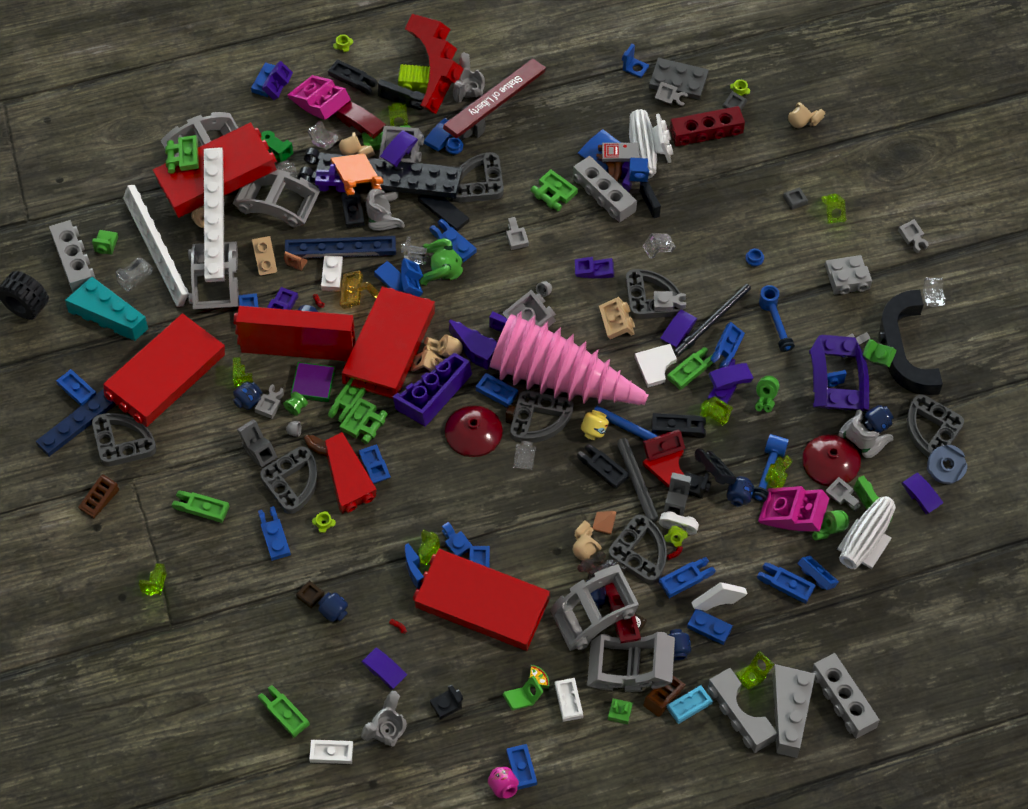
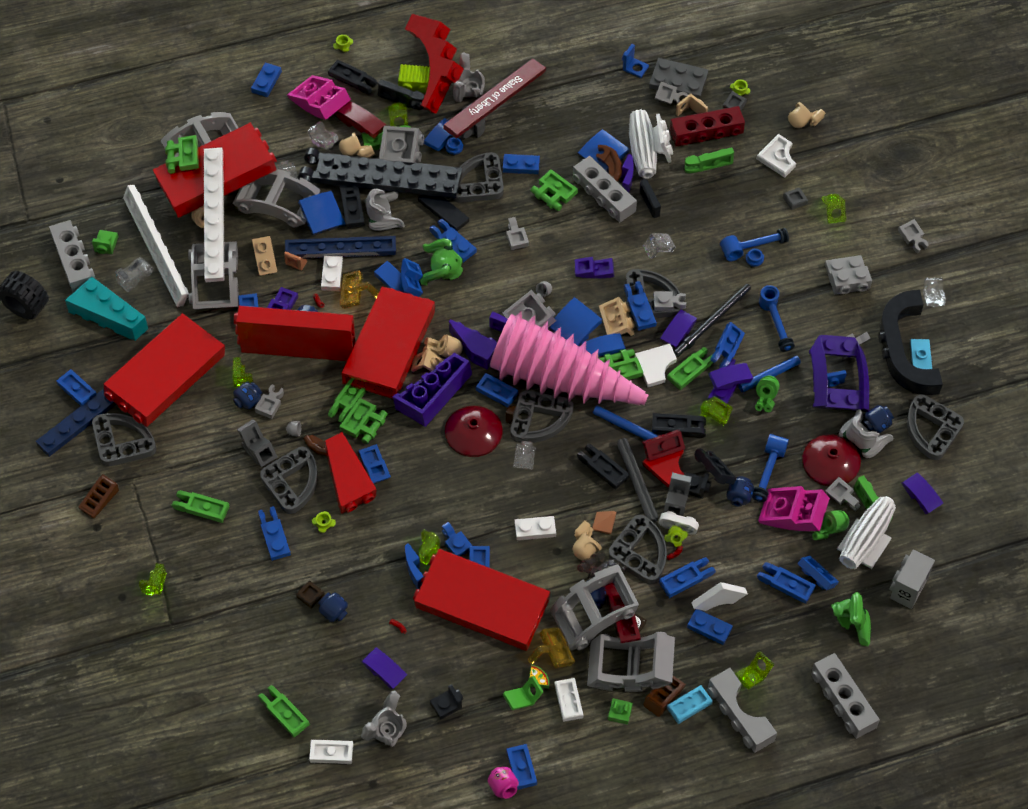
(276, 80): dark purple slope -> none
(280, 149): green leg -> none
(295, 403): bright green wheel -> none
(313, 381): dark purple tile -> none
(321, 212): none -> blue slope
(326, 178): dark purple hips -> none
(355, 170): flag -> none
(398, 147): dark purple slope -> none
(414, 253): clear bracket -> none
(521, 164): none -> blue plate
(535, 528): none -> white plate
(556, 648): none -> clear yellow plate
(576, 320): none -> blue slope
(594, 424): light yellow head -> none
(606, 344): none -> blue slope
(619, 152): light grey tile -> none
(629, 367): none -> bright green plate
(638, 169): blue bracket -> none
(640, 307): none -> blue hinge
(682, 644): dark blue head -> none
(691, 101): none -> tan bracket
(709, 160): none -> bright green hinge
(733, 248): none -> blue piece
(774, 371): none -> blue piece
(776, 474): clear neon green plate -> none
(777, 156): none -> white tile
(791, 702): light grey wedge -> none
(852, 612): none -> bright green hair
(879, 353): bright green bracket -> none
(911, 578): none -> light grey brick
(921, 353): none -> medium azure plate
(957, 461): sand blue plate -> none

